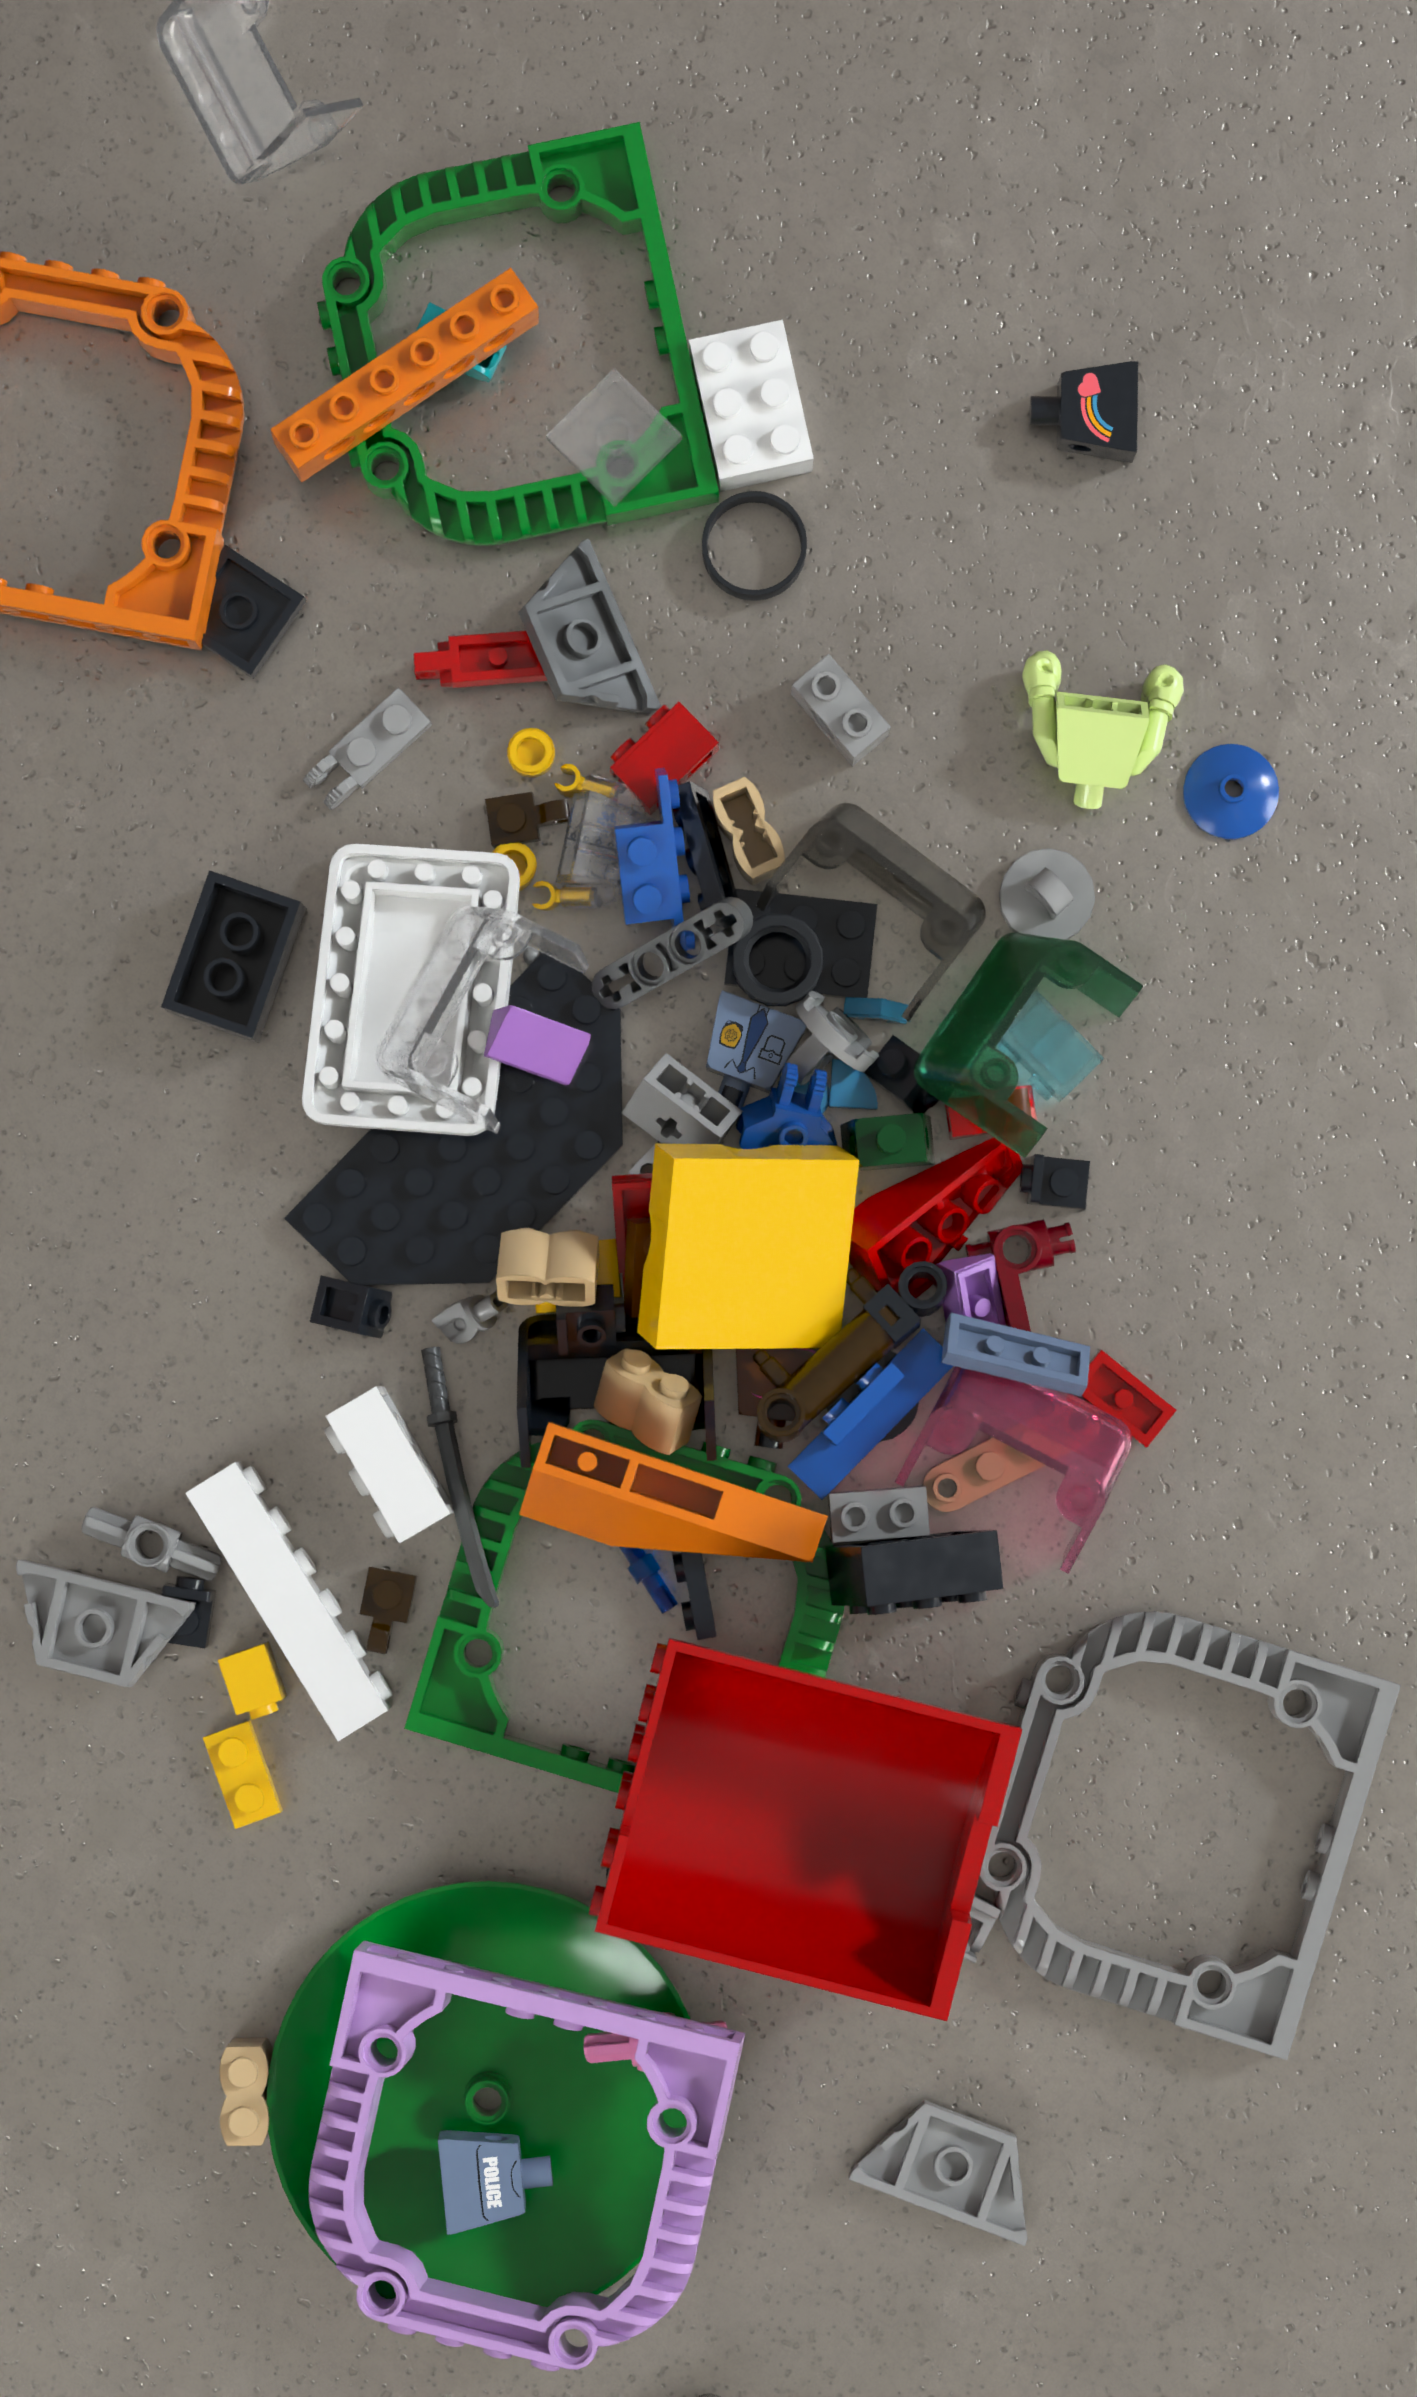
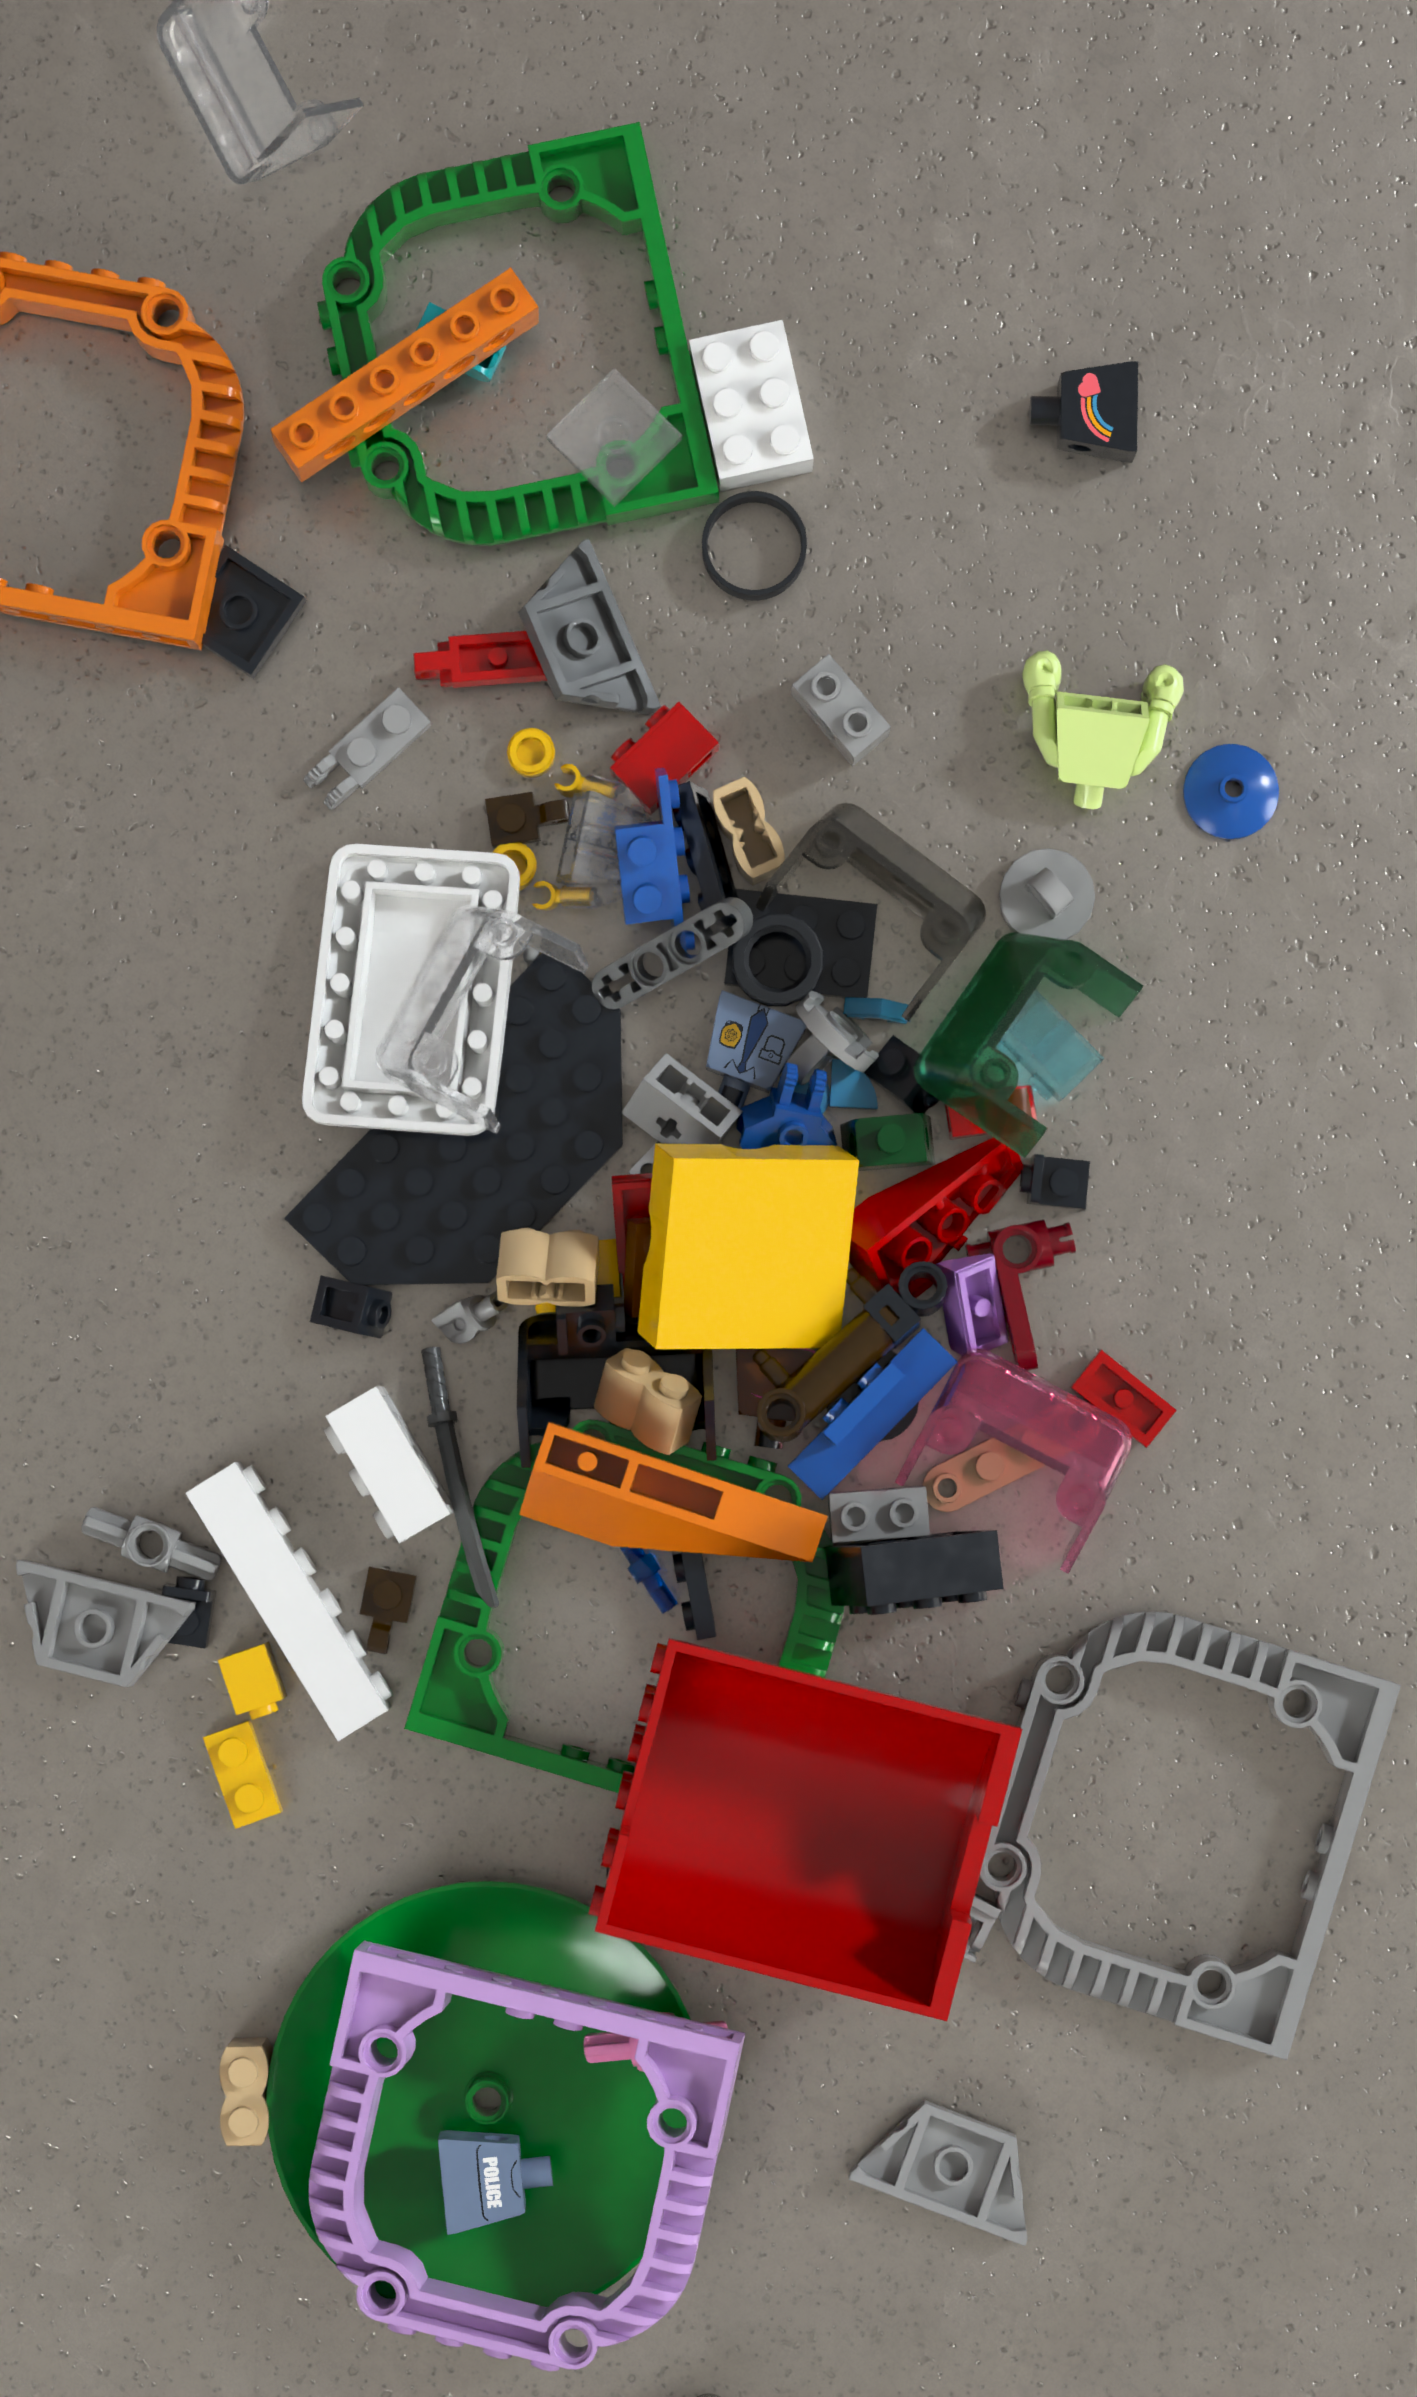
(234, 956): black brick -> none
(535, 1044): medium lavender slope -> none
(1016, 1354): sand blue plate -> none

